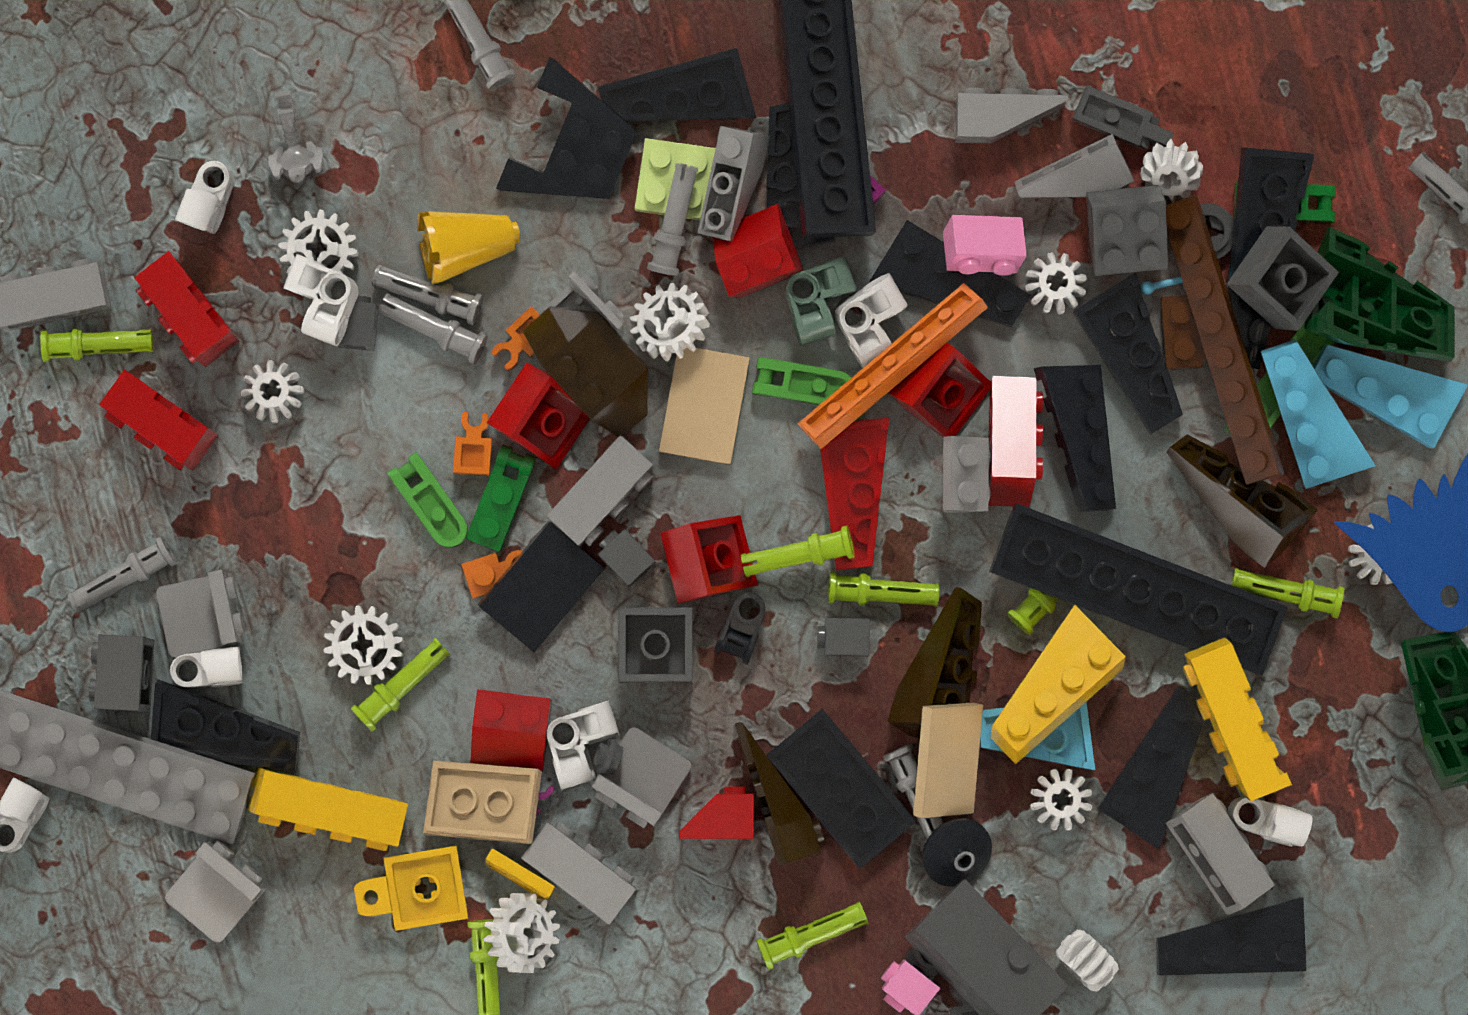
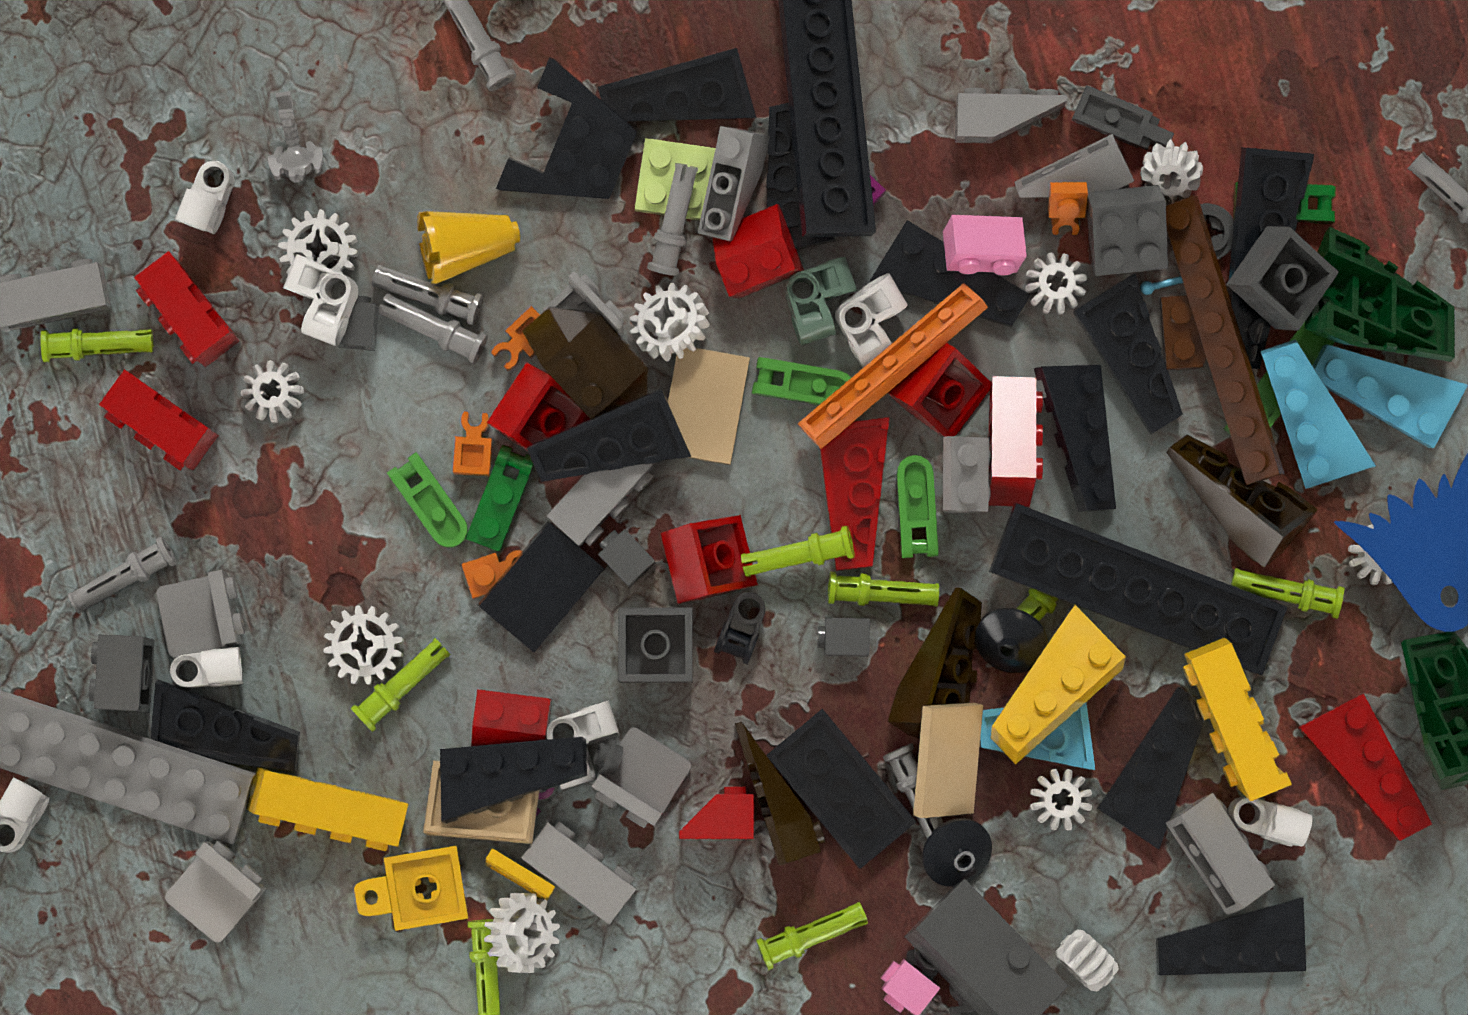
(498, 773): none -> black wing
(620, 438): none -> black wing
(917, 506): none -> bright green plate
(1011, 628): none -> black dish
(1067, 204): none -> orange plate
(1363, 756): none -> red wing

